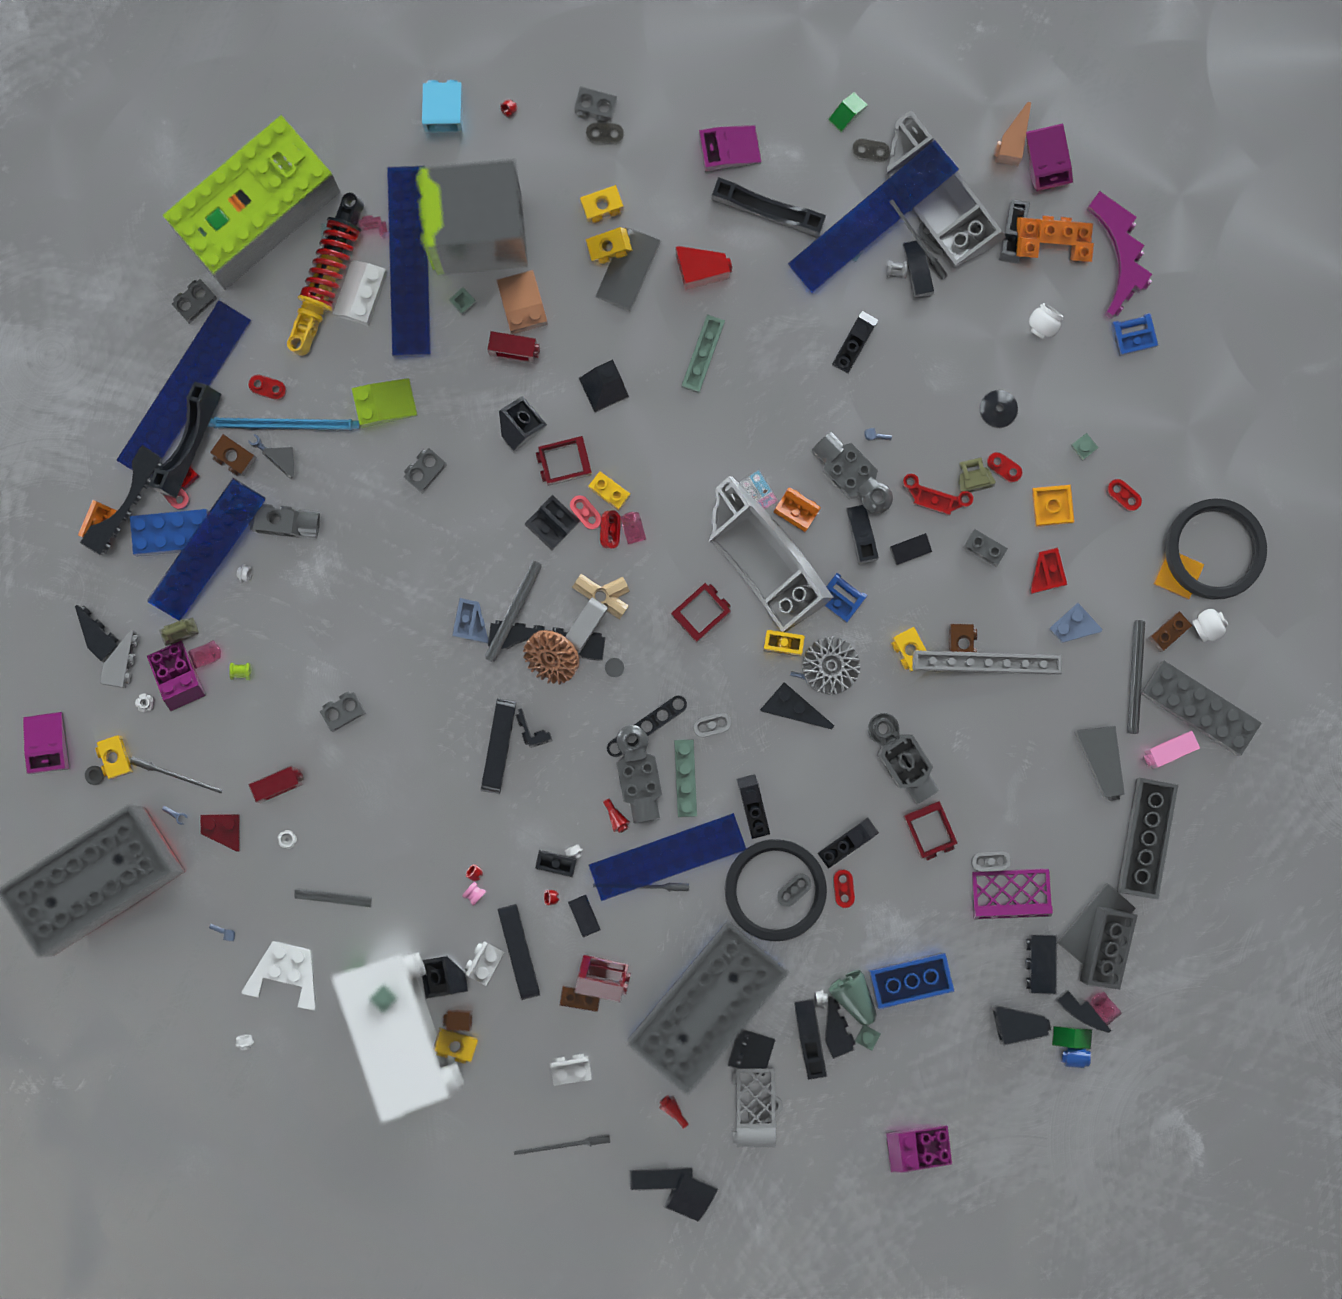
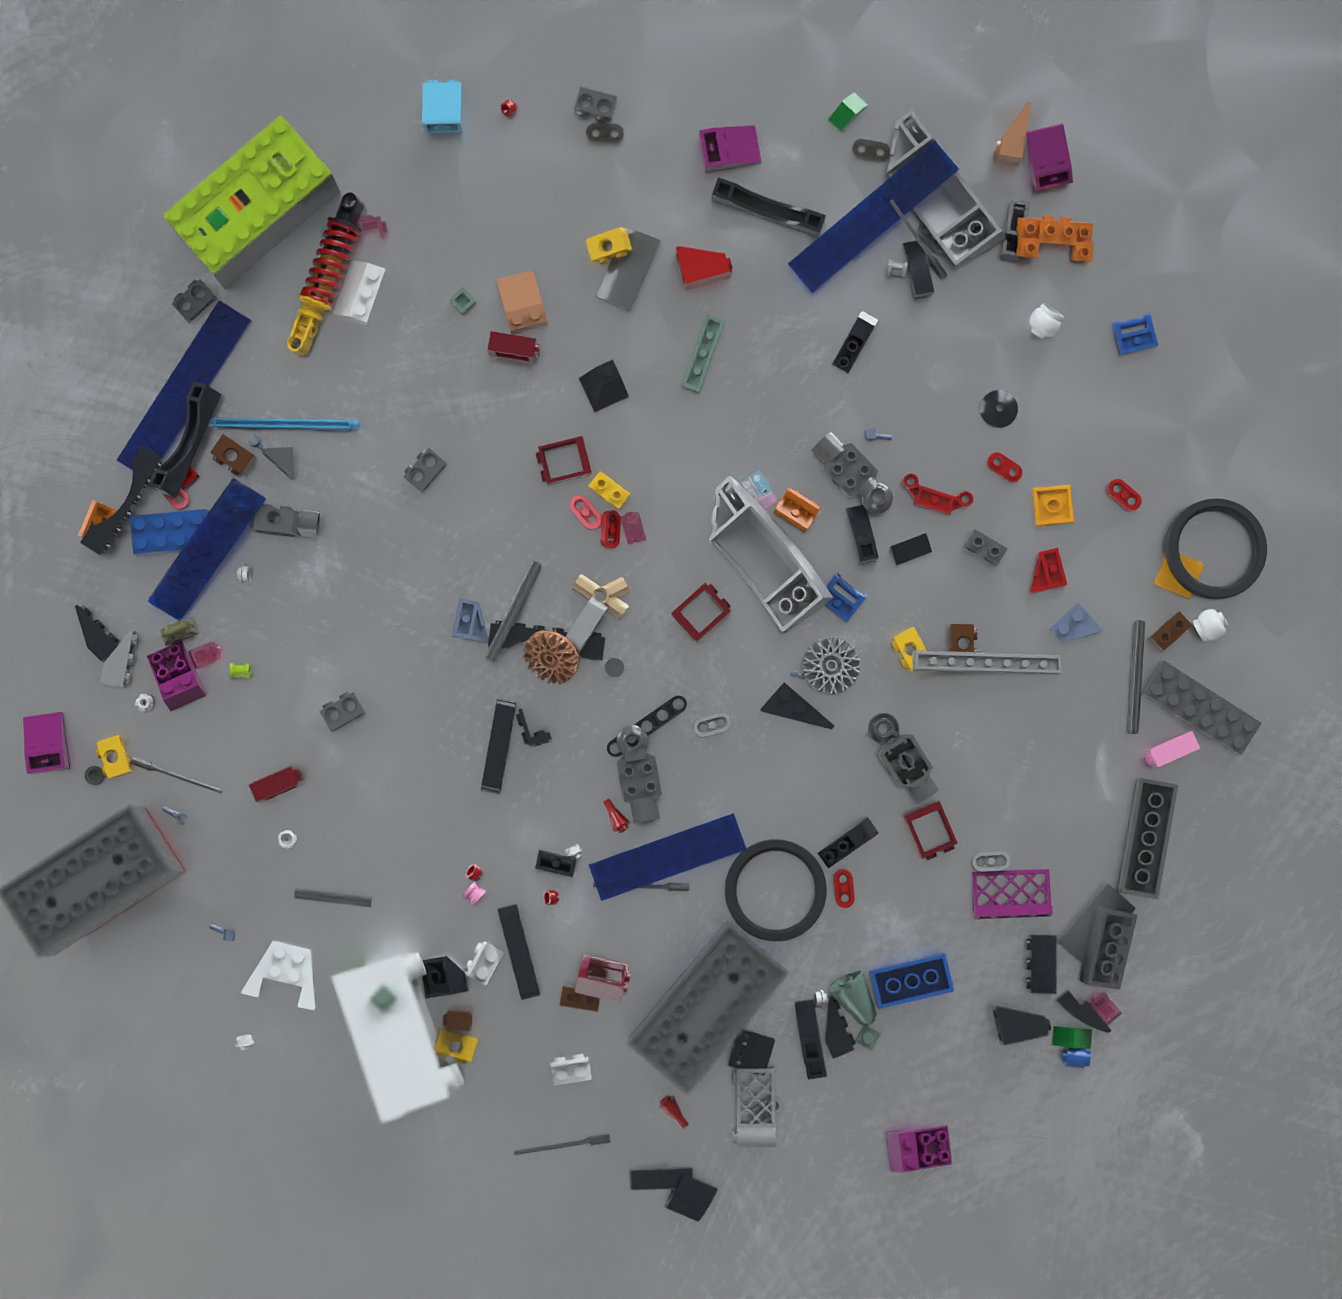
(222, 829): dark red wing -> none
(267, 386): red plate -> none
(384, 402): lime slope -> none
(407, 265): clear blue plate -> none
(472, 217): dark grey piece -> none
(519, 423): black slope -> none
(552, 522): black slope -> none
(584, 916): black slope -> none
(610, 196): yellow brick -> none
(685, 778): sand green plate -> none
(753, 806): black slope -> none
(784, 642): yellow brick -> none
(794, 890): dark grey plate -> none
(975, 479): olive piece -> none
(1084, 446): sand green plate -> none
(1103, 758): dark grey slope -> none
(1130, 274): magenta arch -> none

